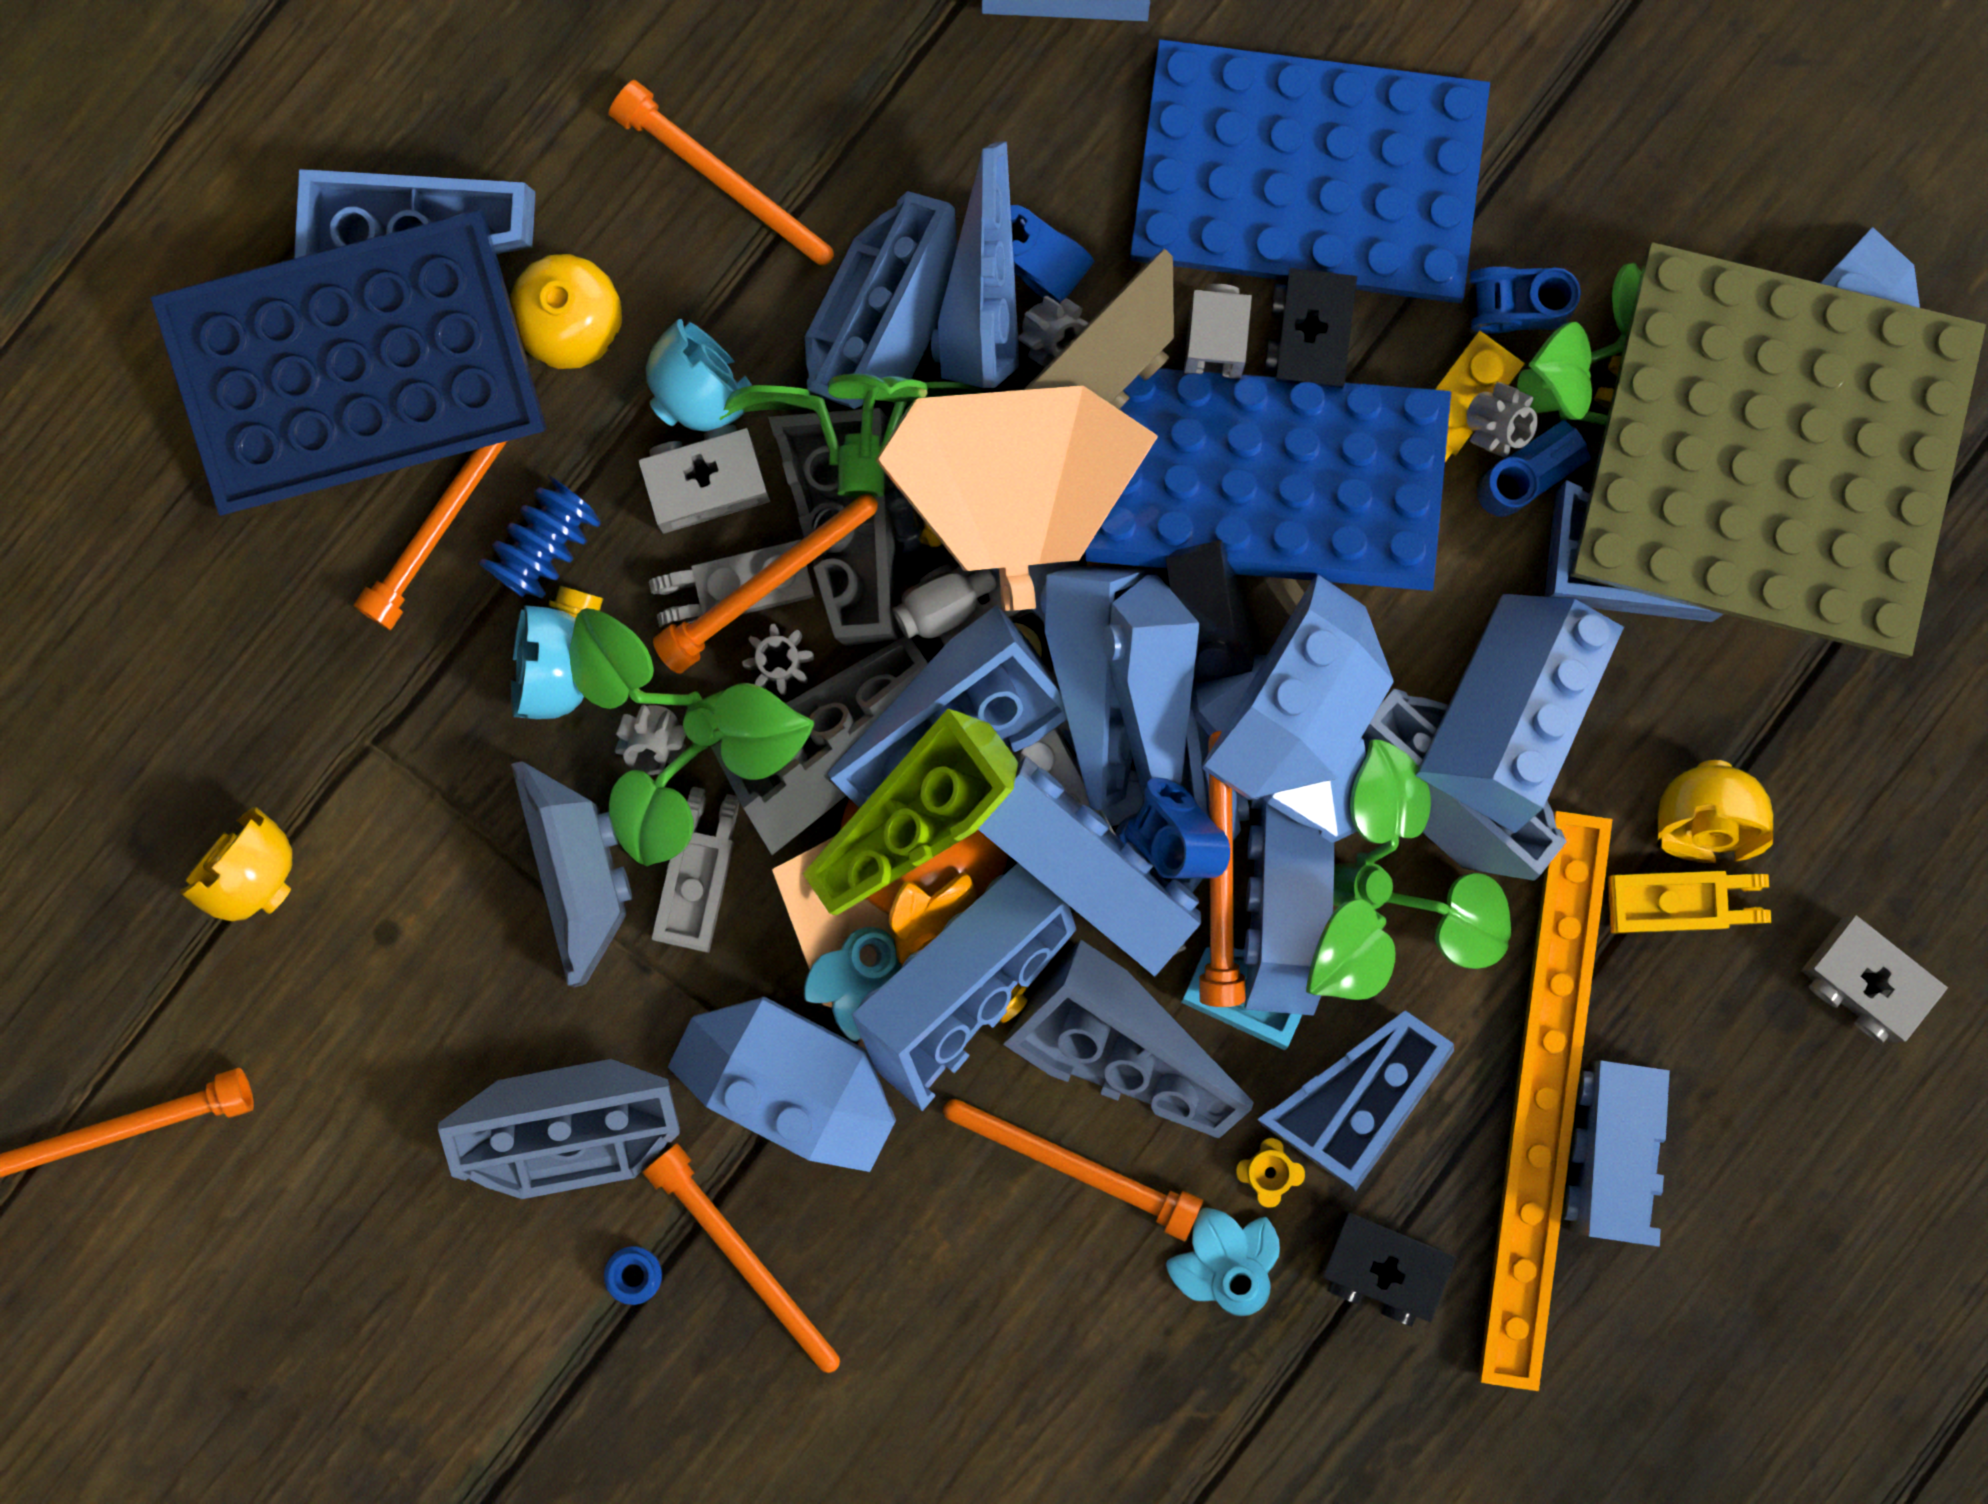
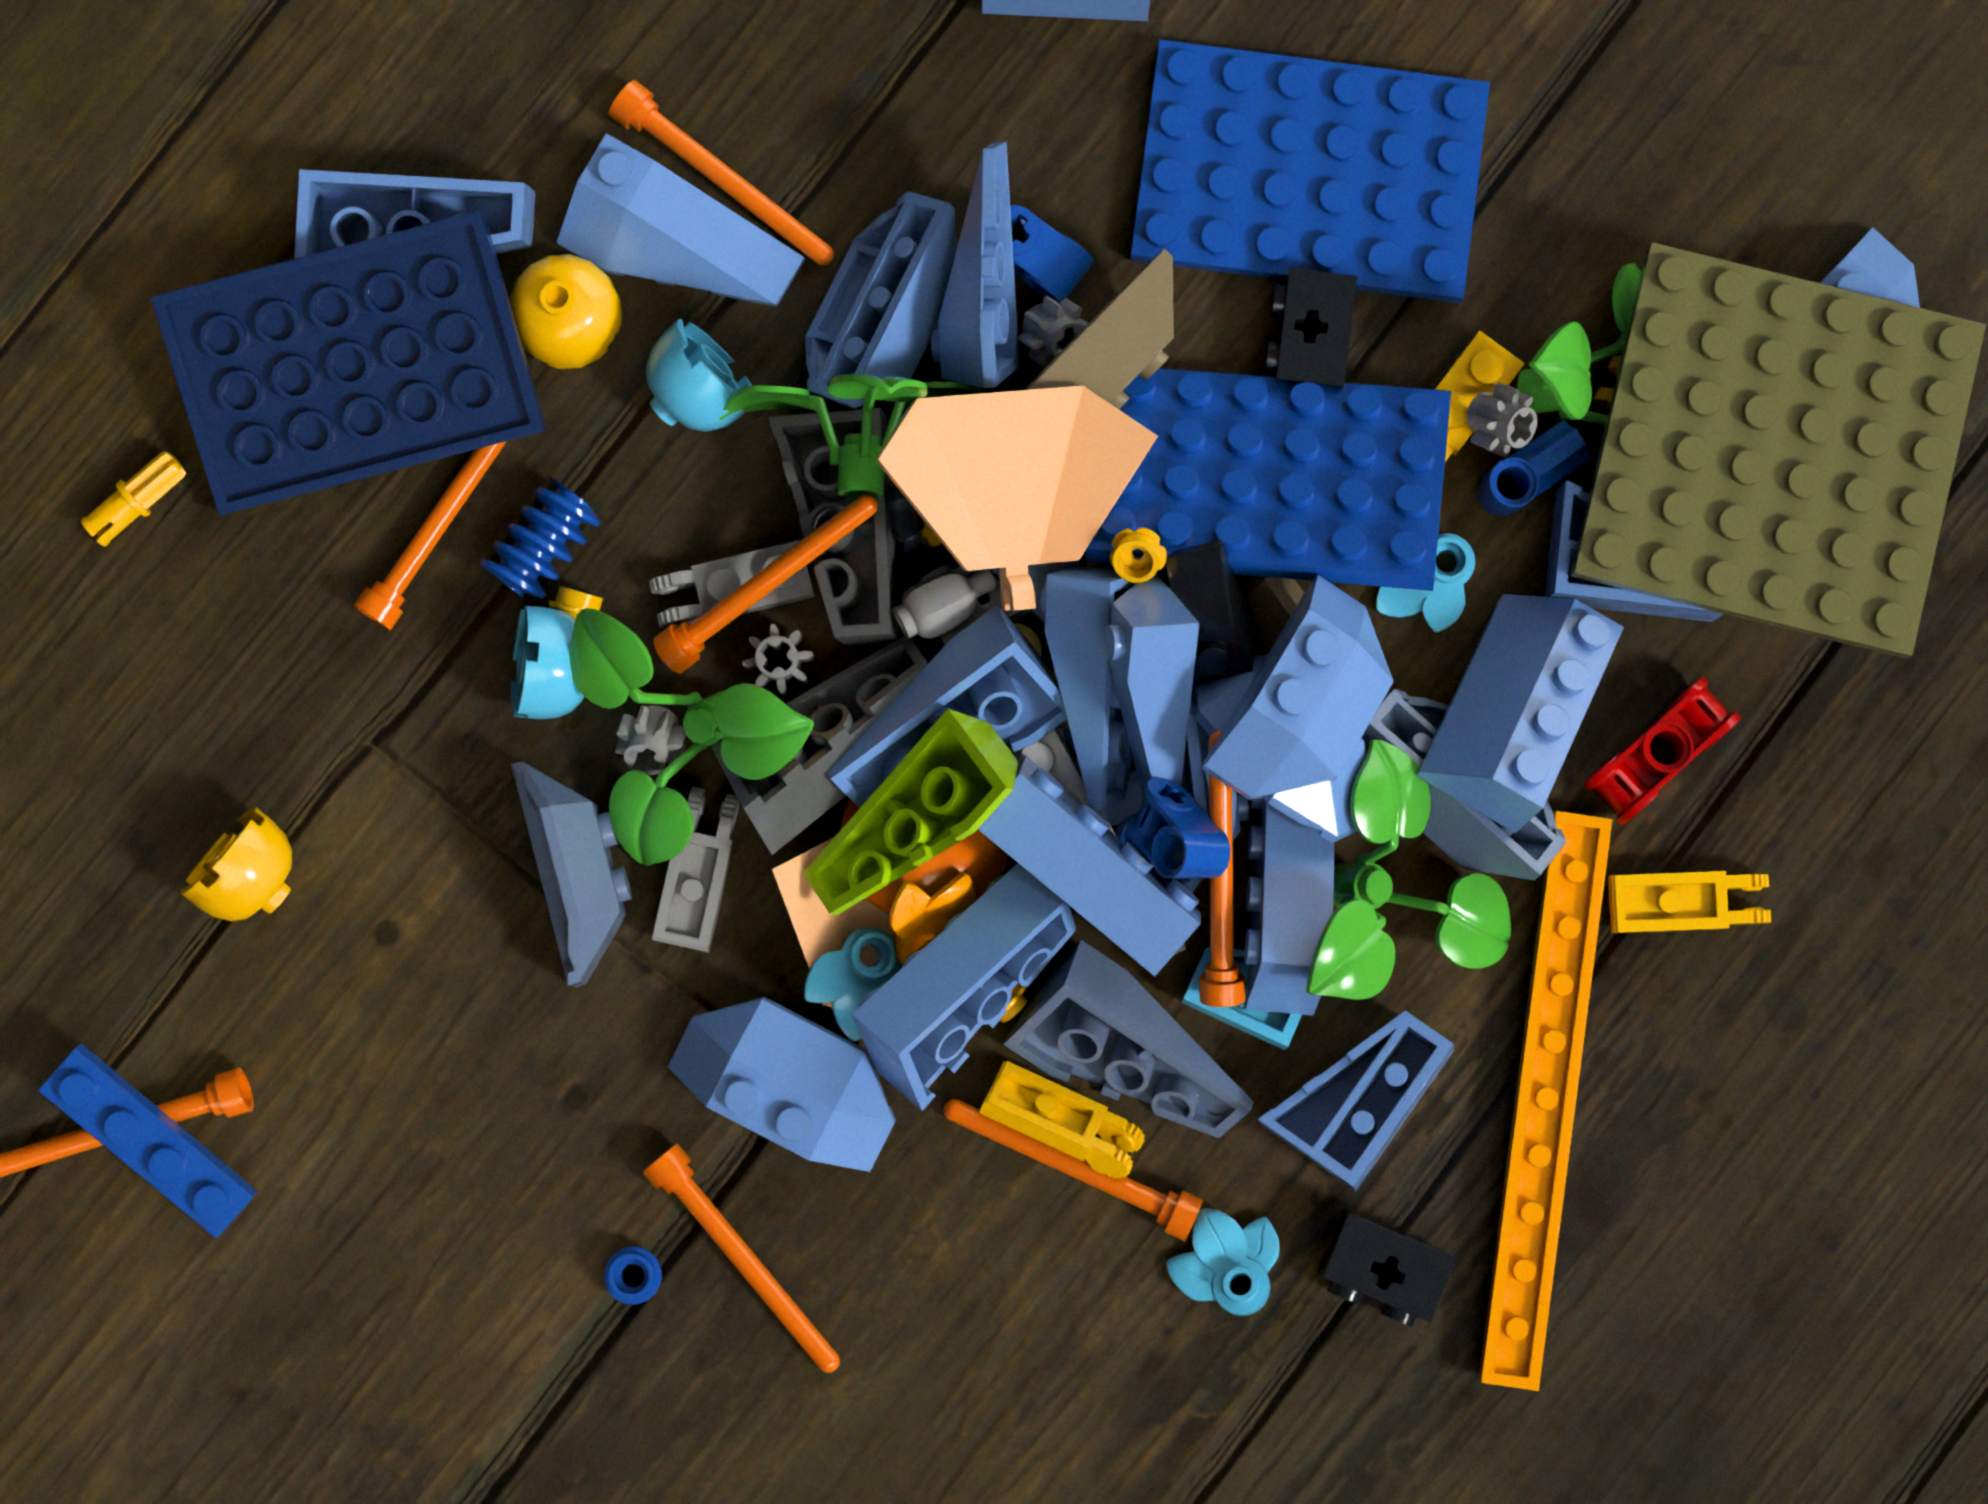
(133, 498): none -> yellow axle
(148, 1140): none -> blue plate
(561, 1129): sand blue wedge -> none
(658, 227): none -> medium blue wedge
(733, 486): light grey brick -> none
(1062, 1120): none -> yellow hinge
(1135, 568): none -> yellow plate
(1217, 331): light grey brick -> none
(1270, 1189): yellow plate -> none
(1446, 600): none -> medium azure plate
(1518, 298): blue piece -> none
(1618, 1152): medium blue wedge -> none
(1633, 775): none -> red piece
(1715, 812): yellow cylinder -> none
(1904, 986): light grey brick -> none

